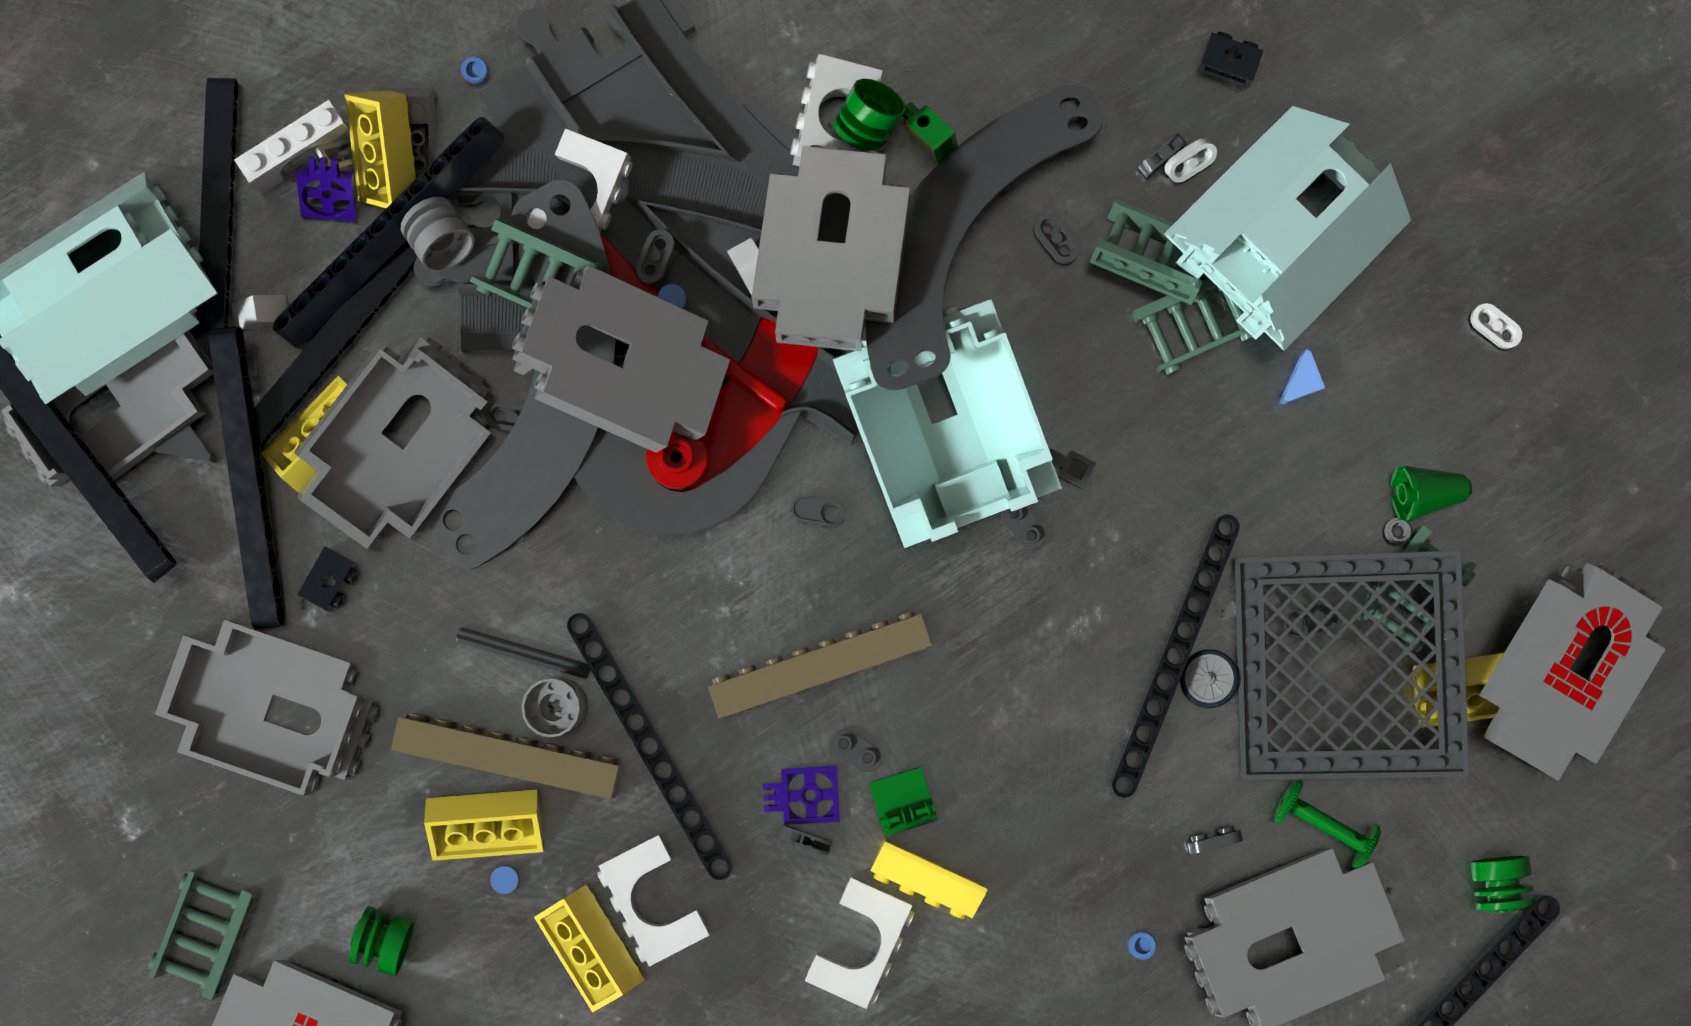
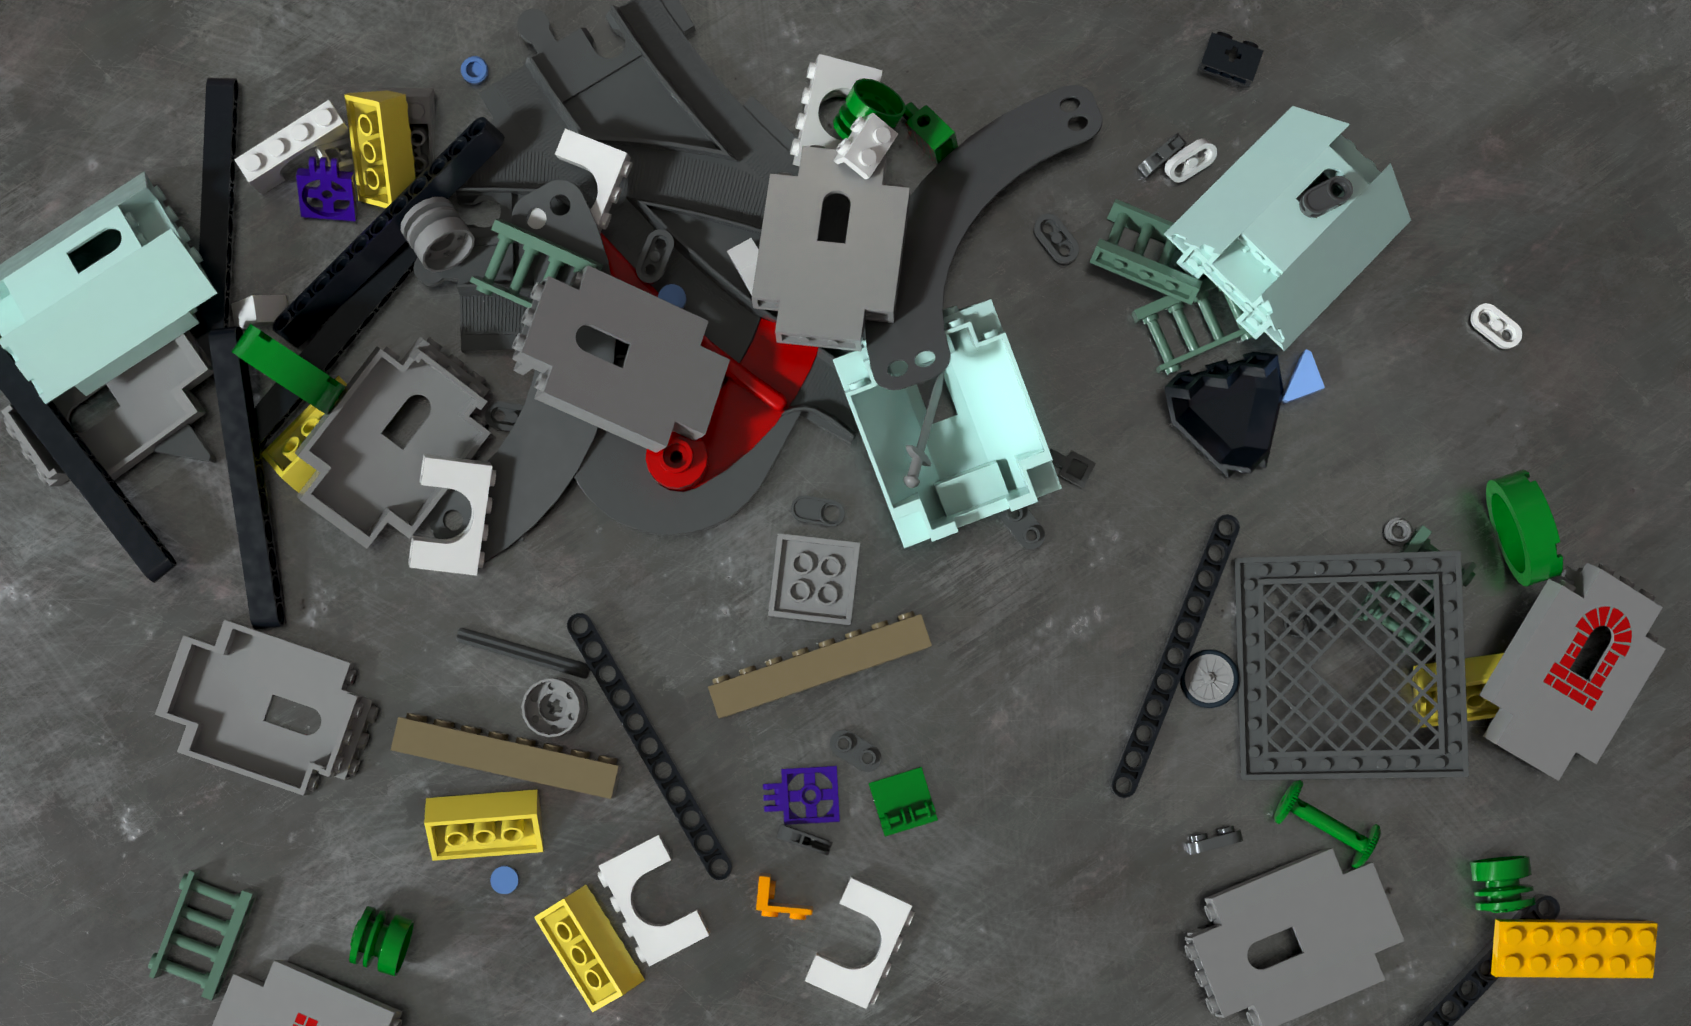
(288, 369): none -> green brick
(315, 586): black brick -> none
(461, 552): none -> white arch
(766, 891): none -> light orange bracket
(814, 579): none -> light grey plate
(865, 145): none -> white bracket
(917, 453): none -> light grey sword
(928, 879): light yellow slope -> none
(1142, 945): medium blue tile -> none
(1229, 410): none -> black panel
(1322, 200): none -> dark grey piece
(1427, 491): green cone -> none
(1524, 527): none -> green brick
(1574, 948): none -> yellow plate

